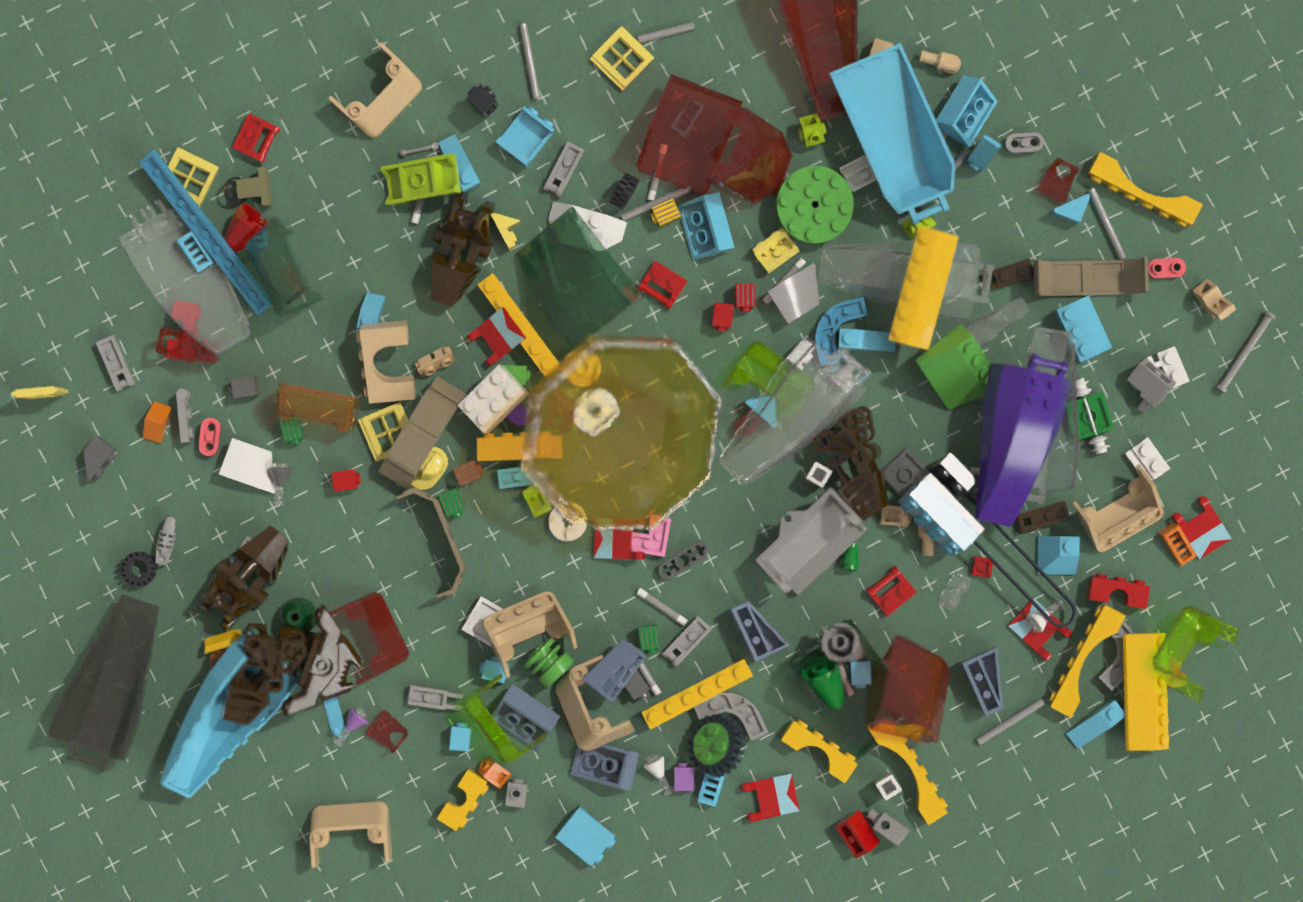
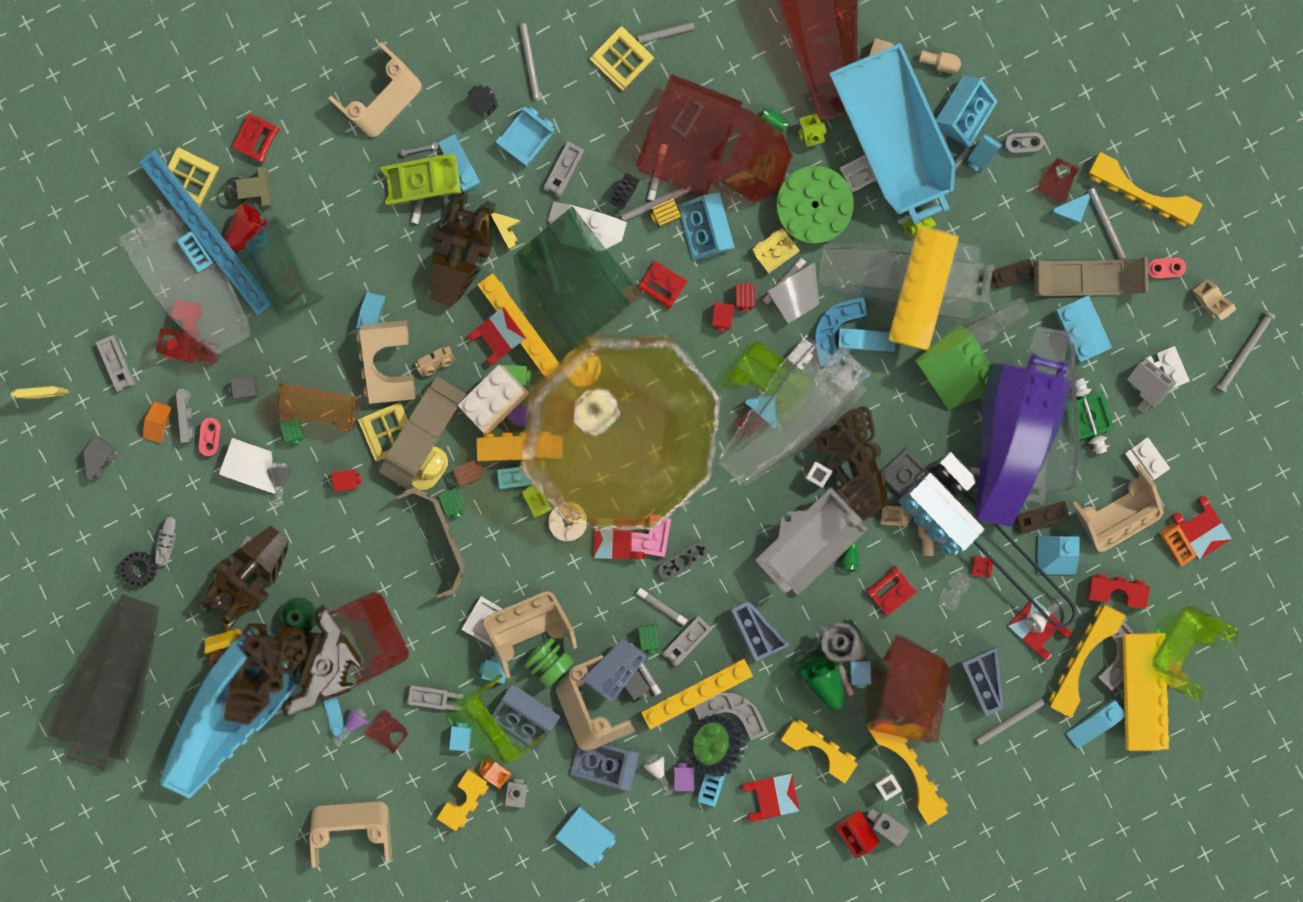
(774, 119): none -> green cone

